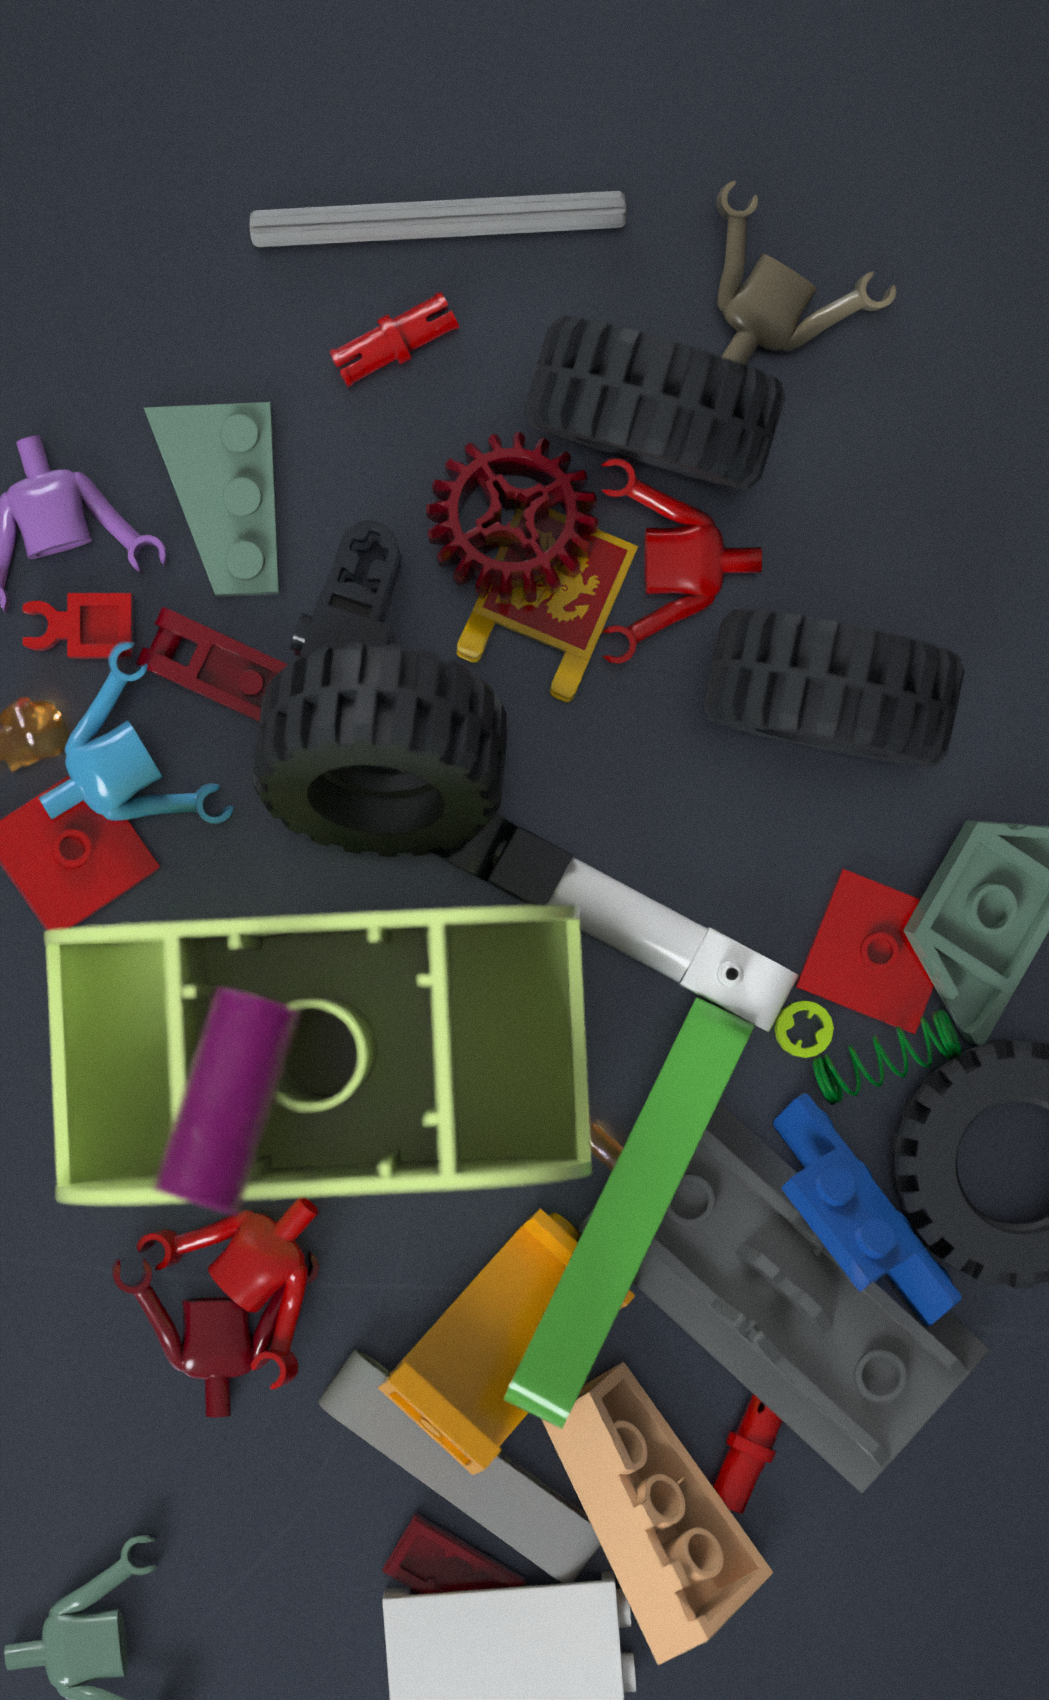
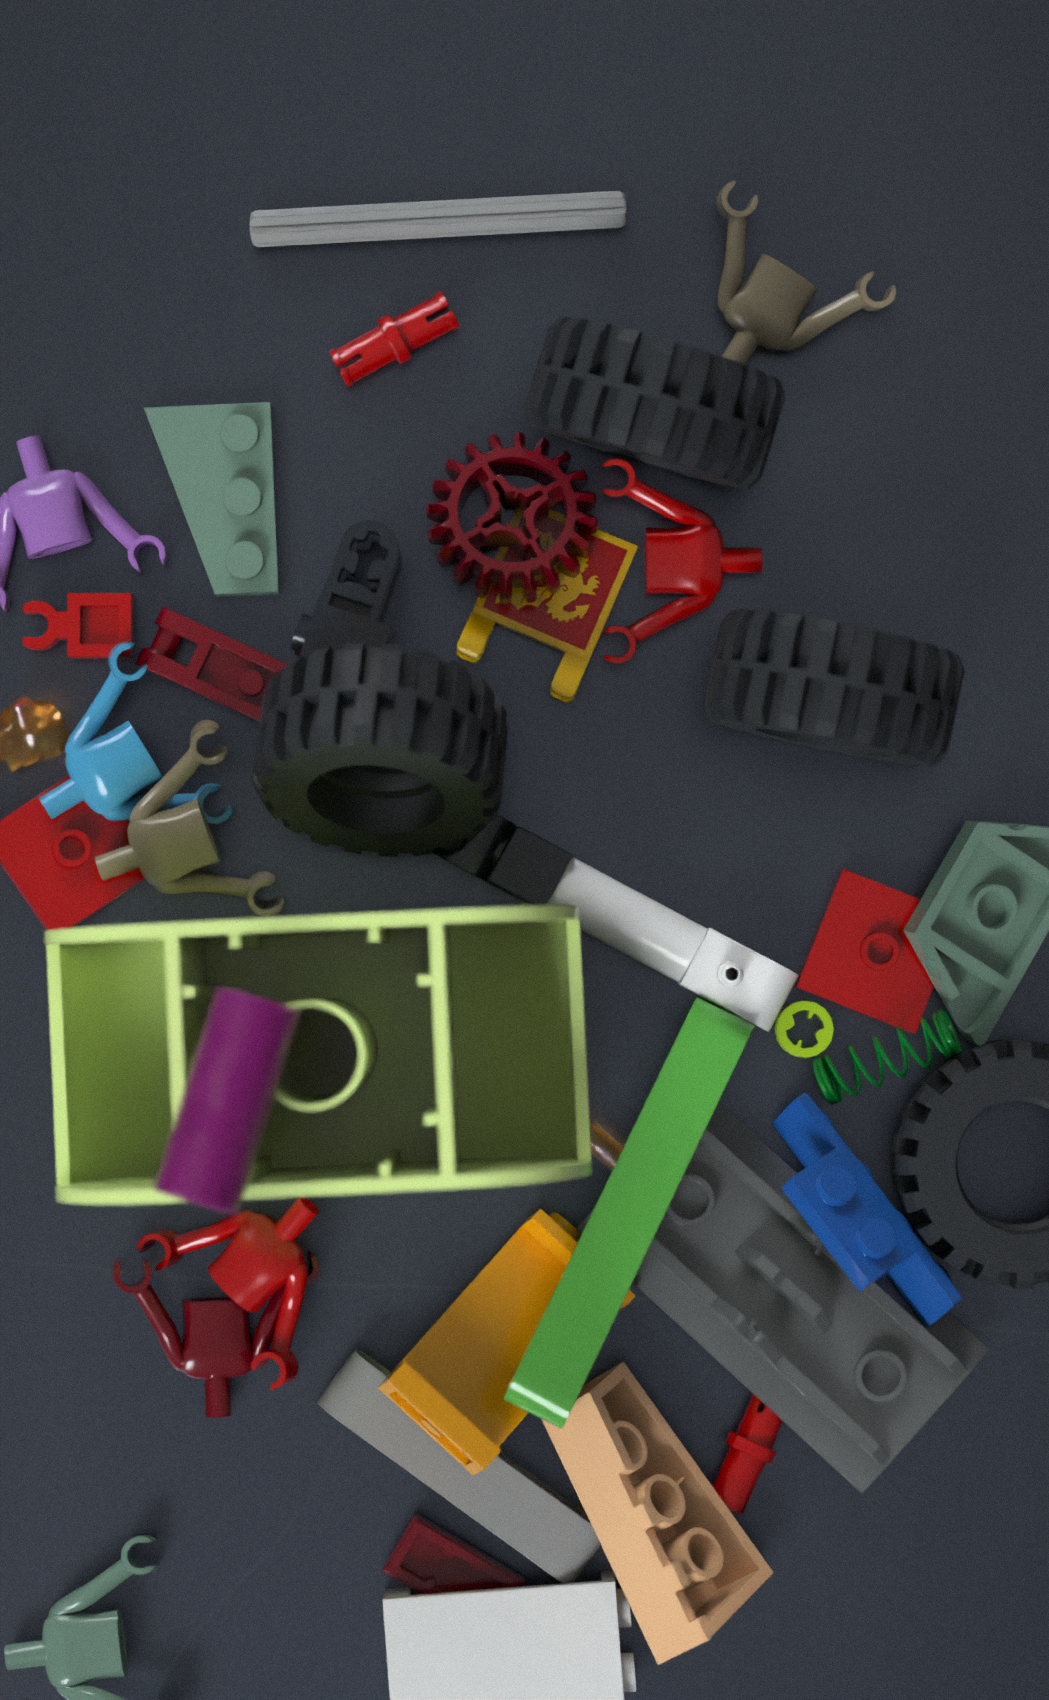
(179, 840): none -> dark tan piece

